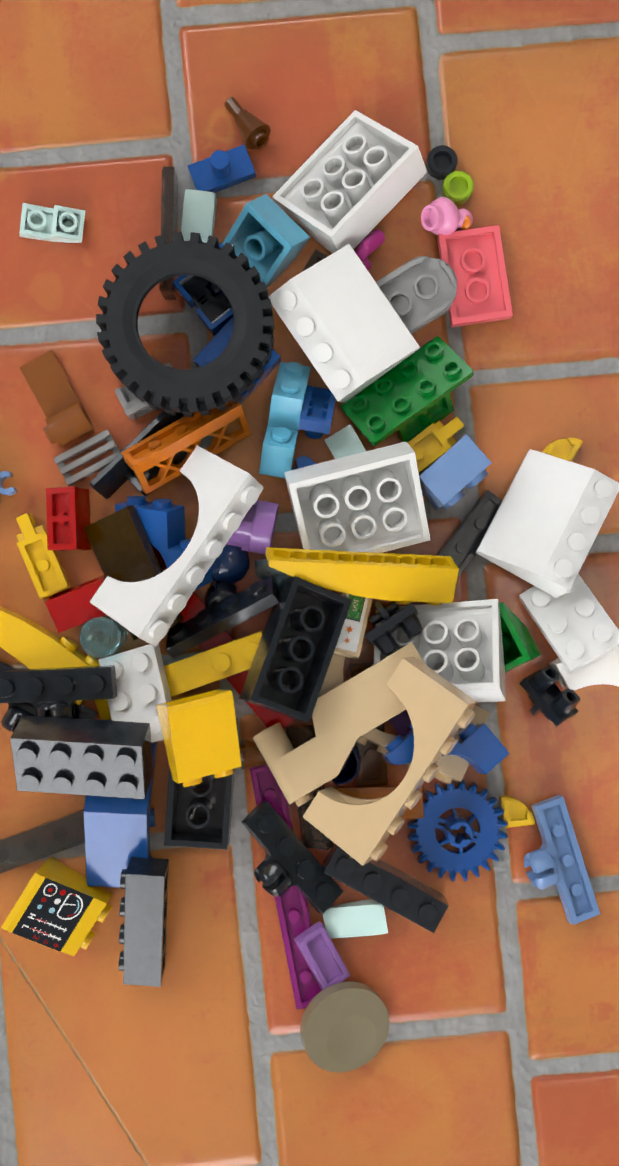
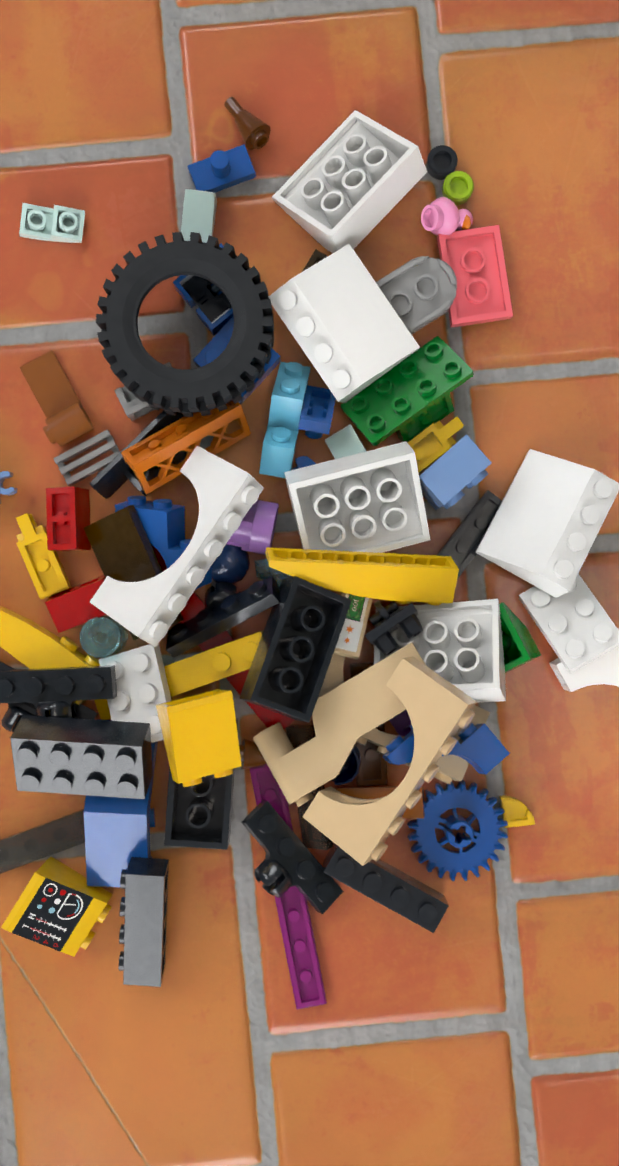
(169, 219): clear smoke tile -> none
(266, 238): medium azure slope -> none
(322, 956): medium lavender tile -> none
(344, 1026): dark tan piece -> none
(355, 919): light aqua slope -> none
(369, 245): dark pink arm -> none
(548, 698): black hips -> none
(561, 861): medium blue plate -> none
(563, 448): yellow tile -> none

